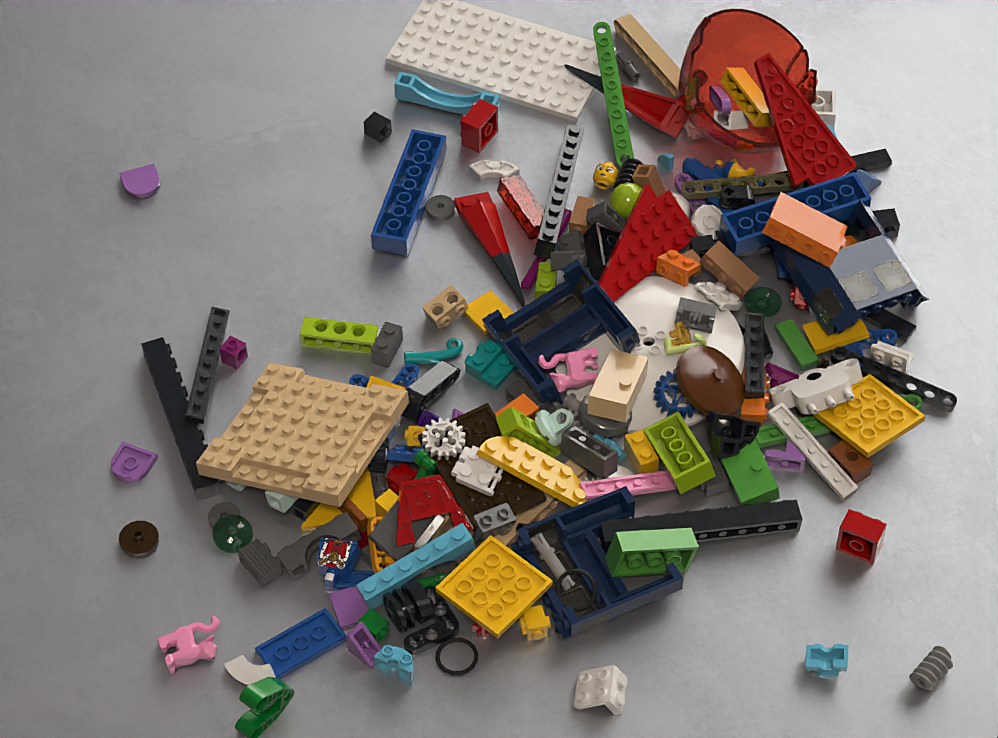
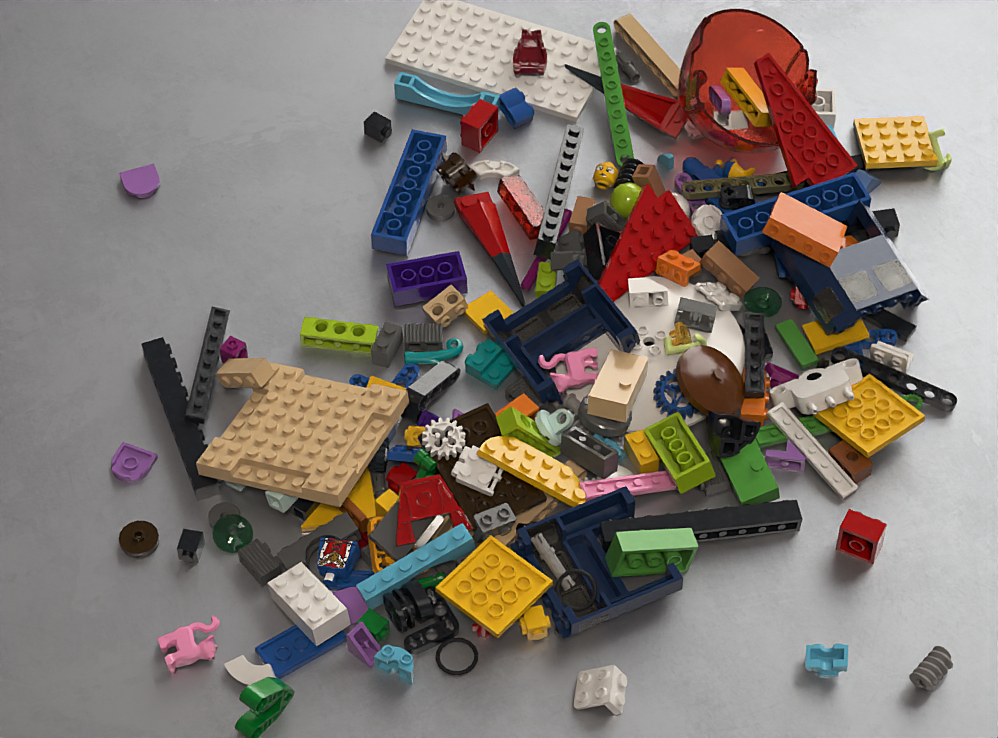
(190, 545): none -> black brick
(245, 373): none -> tan brick
(309, 603): none -> white brick
(423, 337): none -> dark grey brick
(425, 277): none -> dark purple brick
(456, 172): none -> dark brown brick
(516, 108): none -> blue brick
(530, 54): none -> dark red animal
(646, 292): none -> white slope
(894, 142): none -> yellow plate
(942, 163): none -> yellowish green piece

